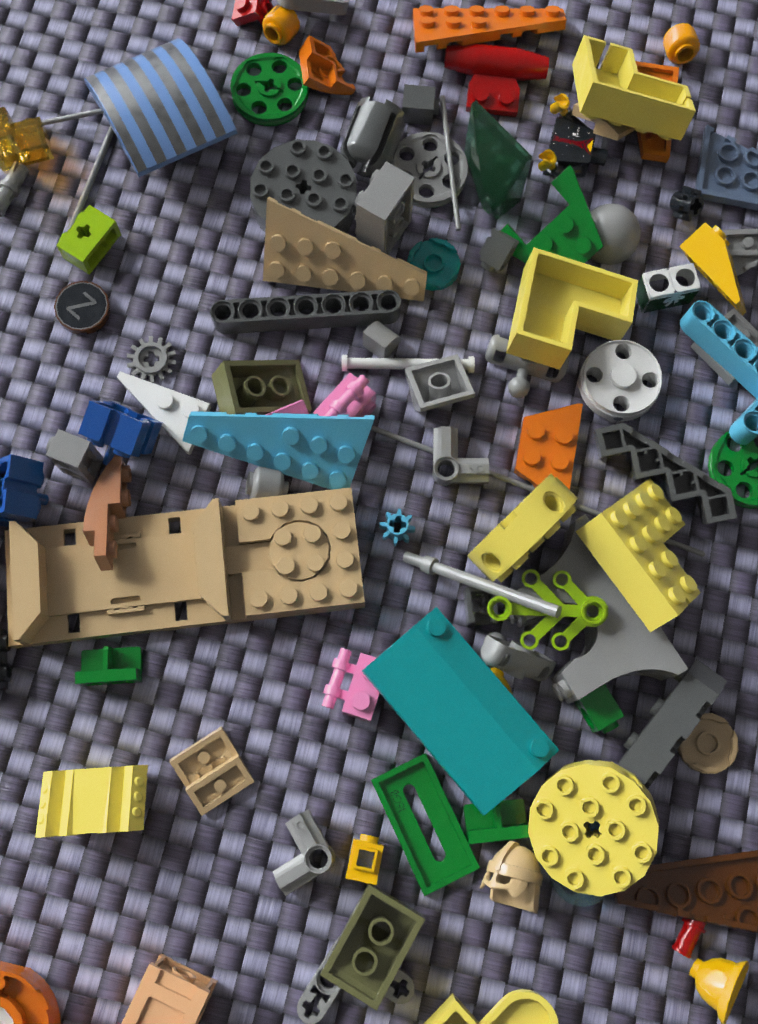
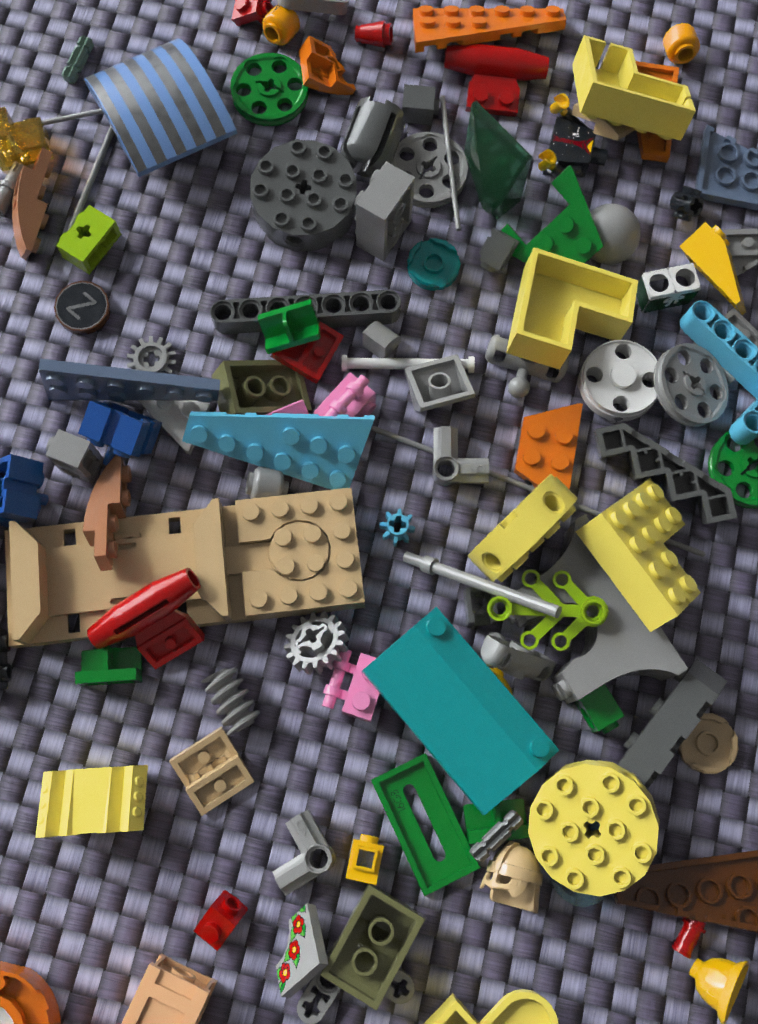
(27, 204): none -> nougat slope
(77, 59): none -> sand green axle
(96, 382): none -> sand blue wing
(153, 619): none -> red plate
(220, 919): none -> red bracket
(231, 700): none -> light grey piece
(289, 326): none -> green panel
(304, 952): none -> light grey tile
(312, 357): none -> red wing
(316, 643): none -> light grey gear
(323, 257): tan wing -> none
(375, 33): none -> red cone
(496, 836): none -> dark grey axle
(691, 385): none -> light grey wedge

